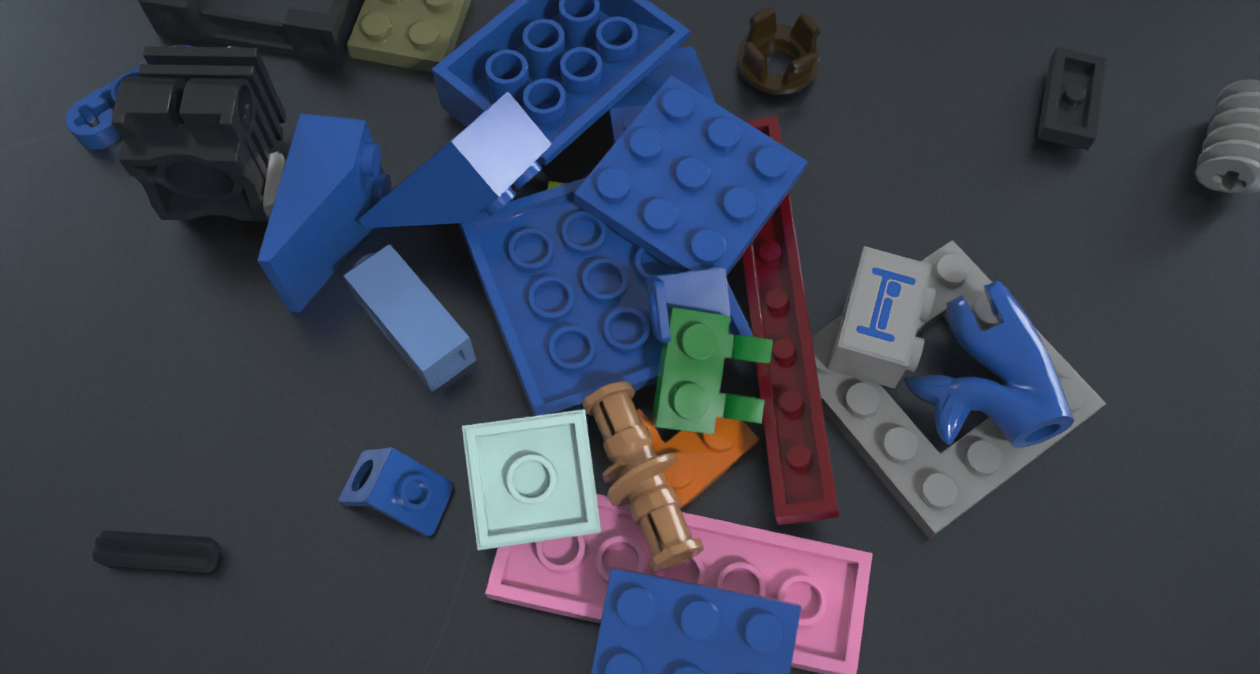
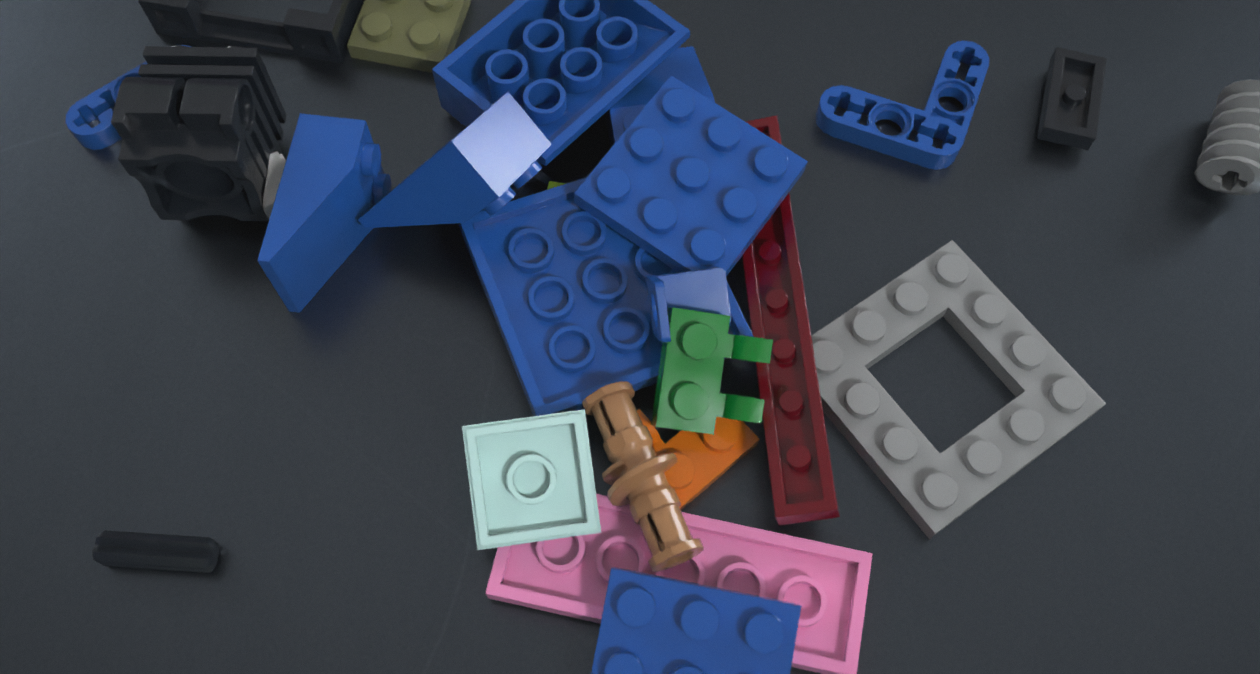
(399, 489): blue bracket -> none
(410, 317): medium blue brick -> none
(767, 38): dark brown piece -> none
(882, 318): light grey brick -> none
(930, 123): none -> blue beam
(1033, 401): blue piece -> none

